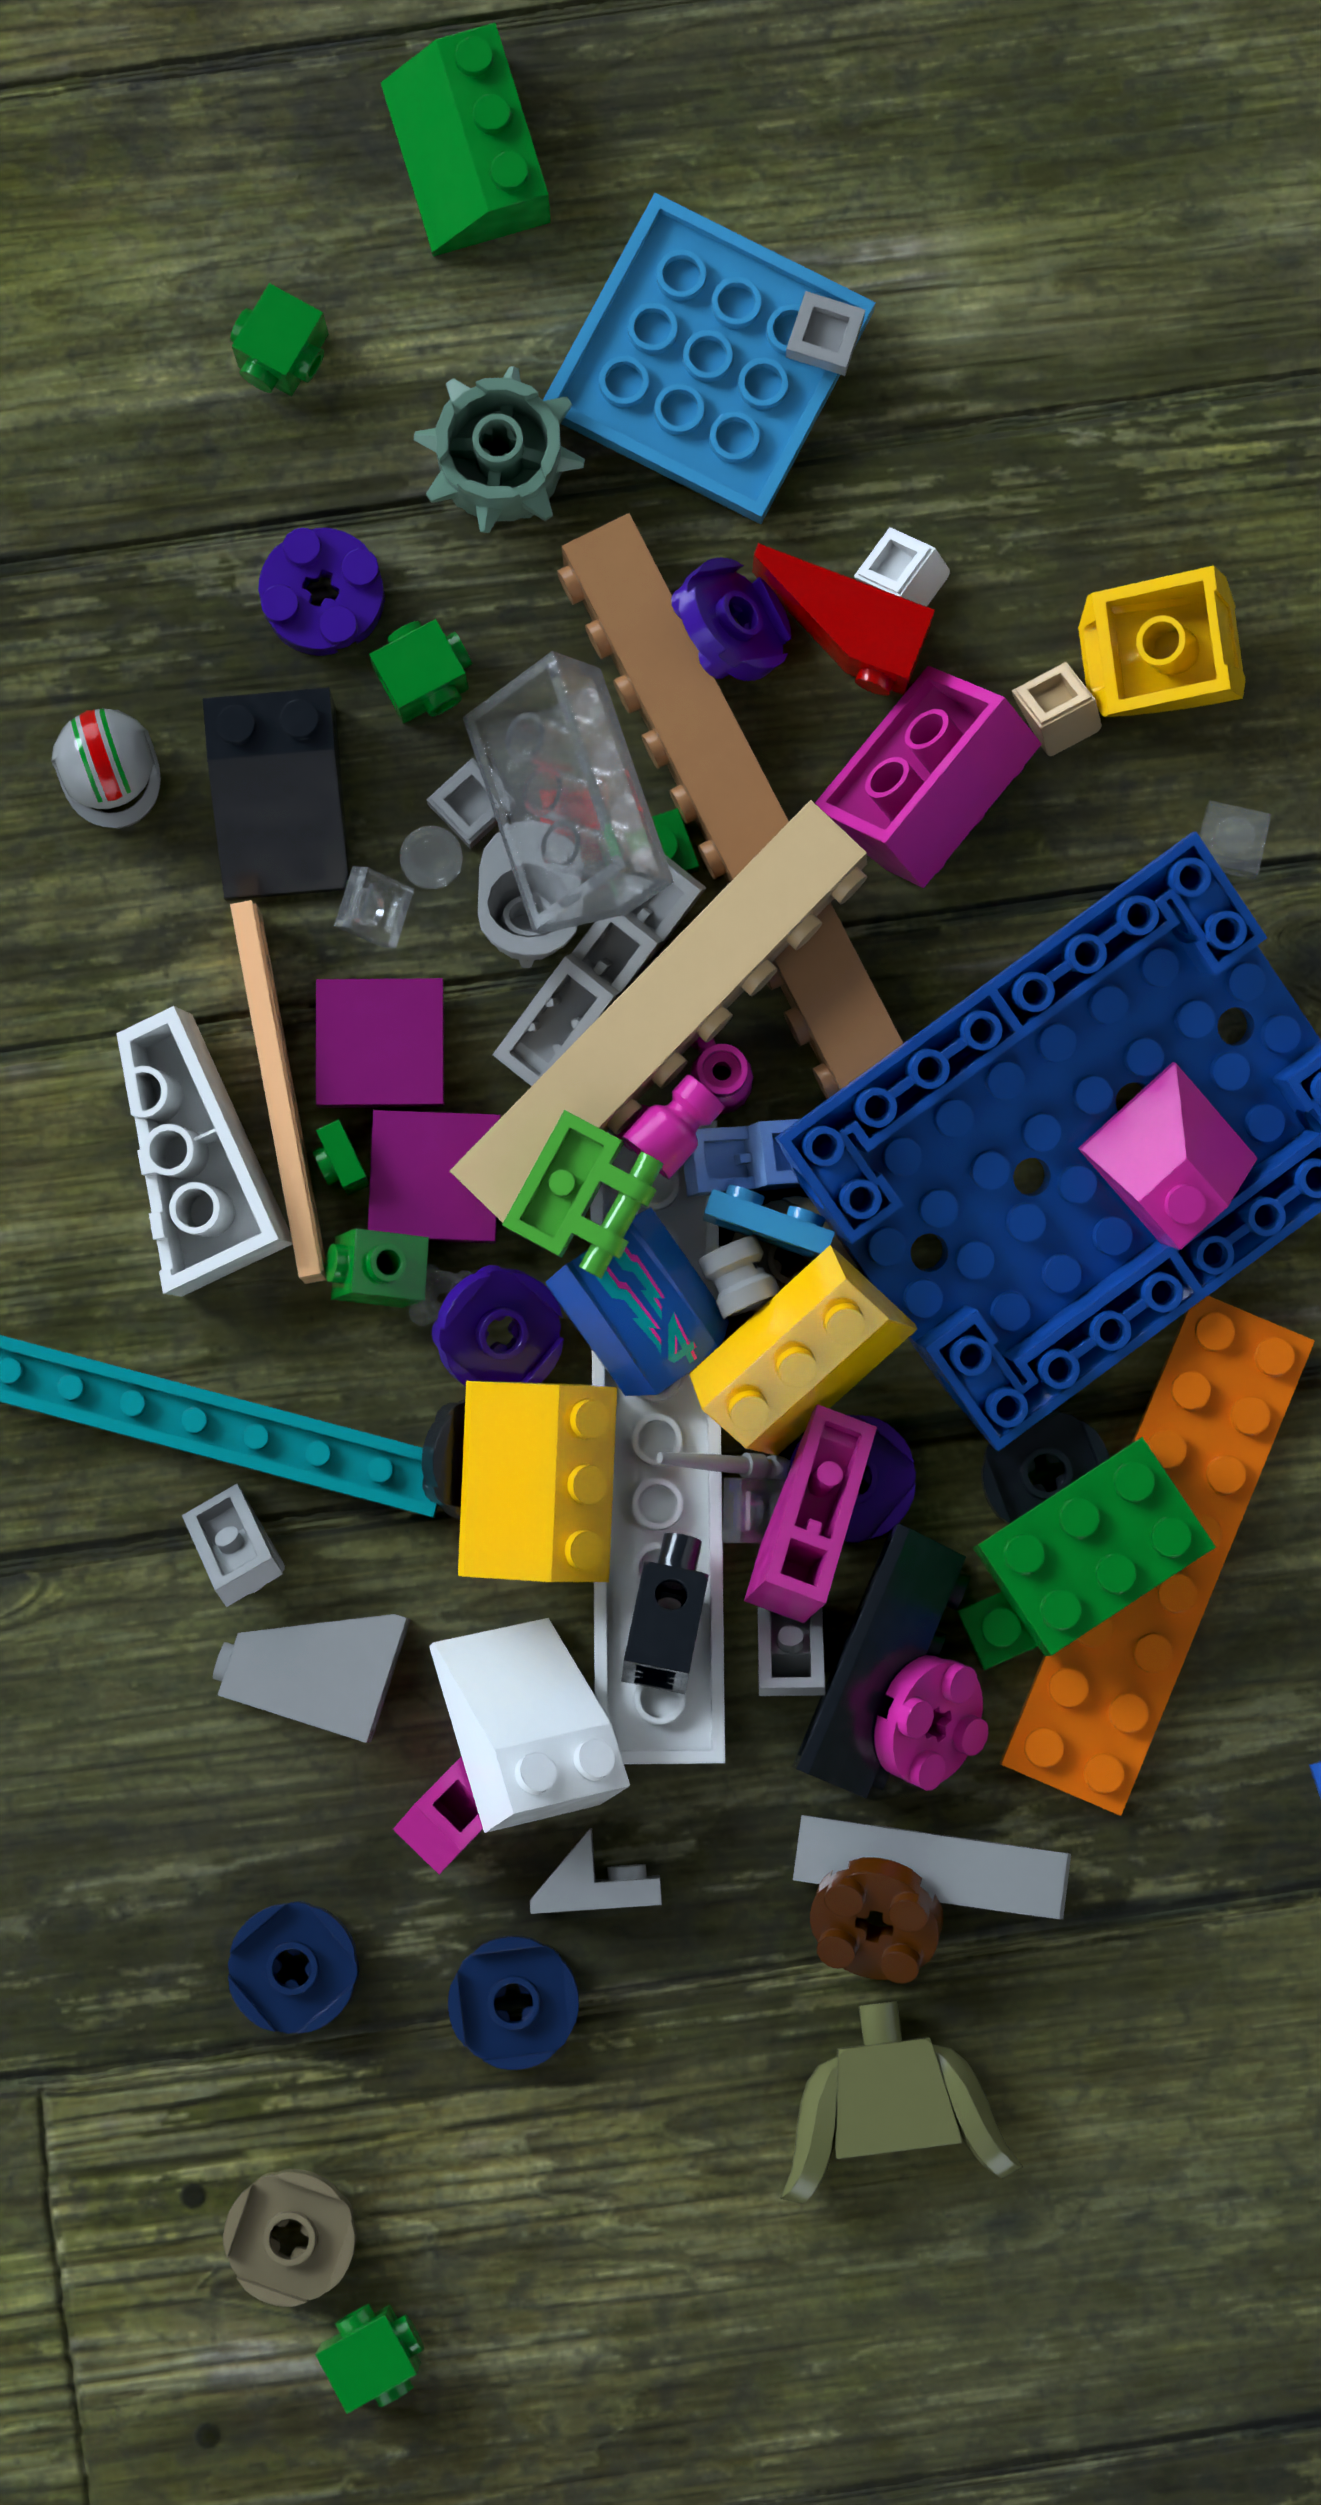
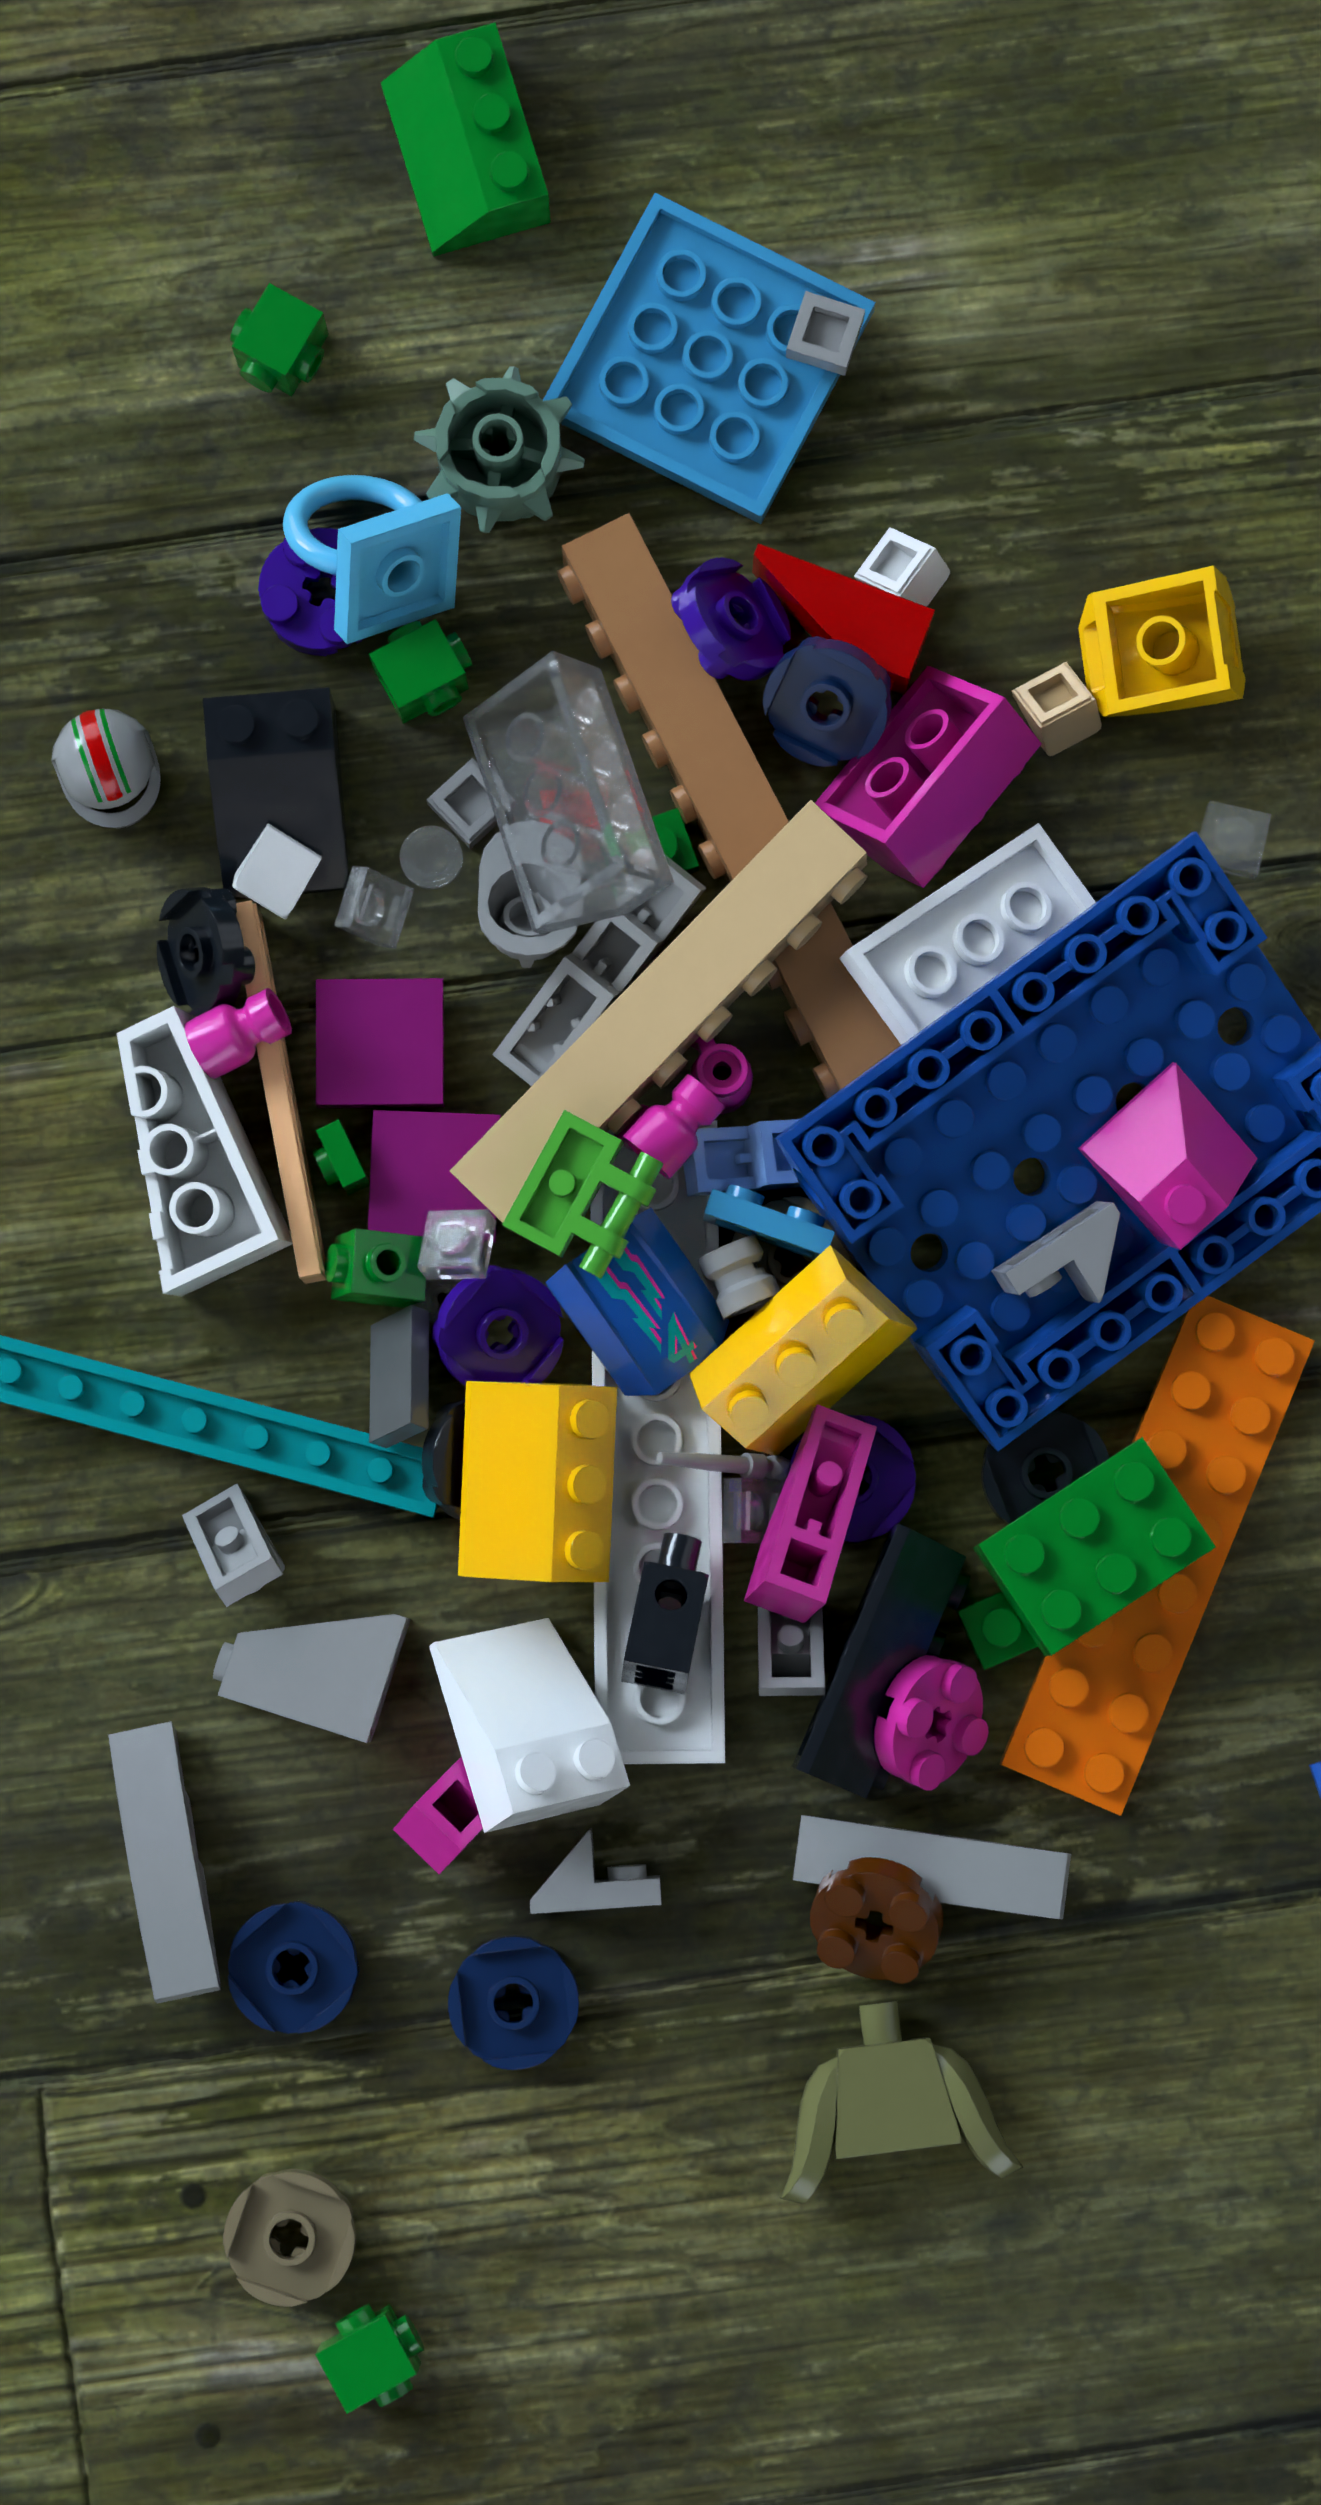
(164, 1862): none -> light grey slope
(204, 949): none -> black plate
(229, 1036): none -> dark pink piece
(276, 871): none -> white slope
(385, 566): none -> medium azure tile
(399, 1377): none -> dark grey tile
(457, 1244): none -> clear plate
(833, 667): none -> dark blue plate
(966, 932): none -> white plate
(1079, 1245): none -> light grey slope

